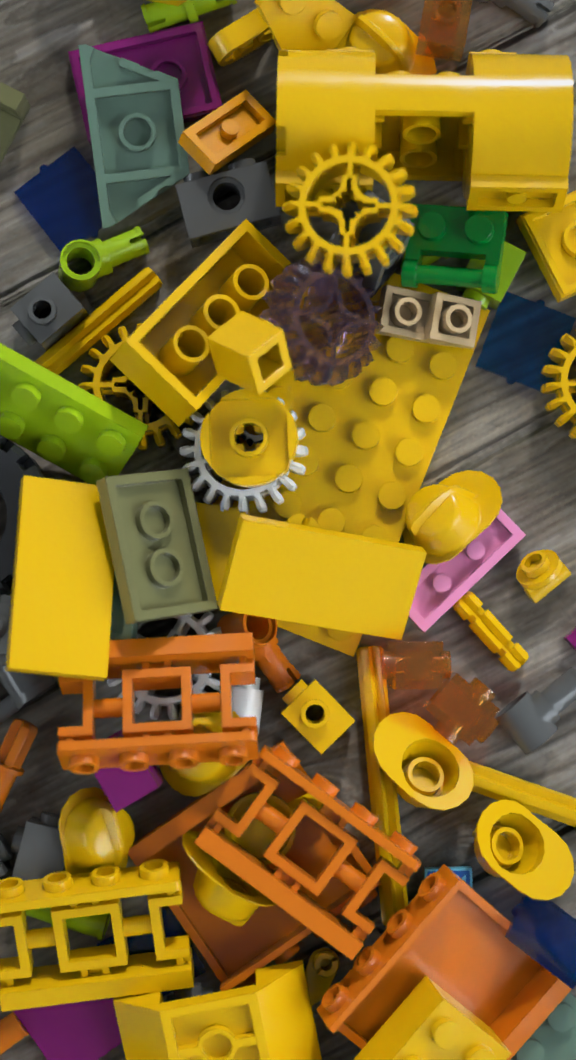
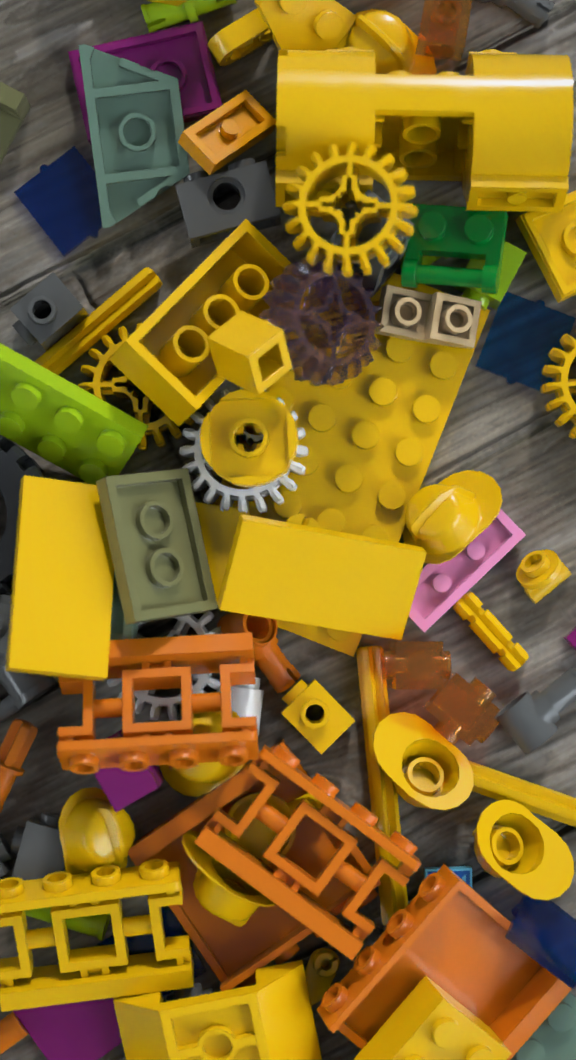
(102, 257): lime pin -> none

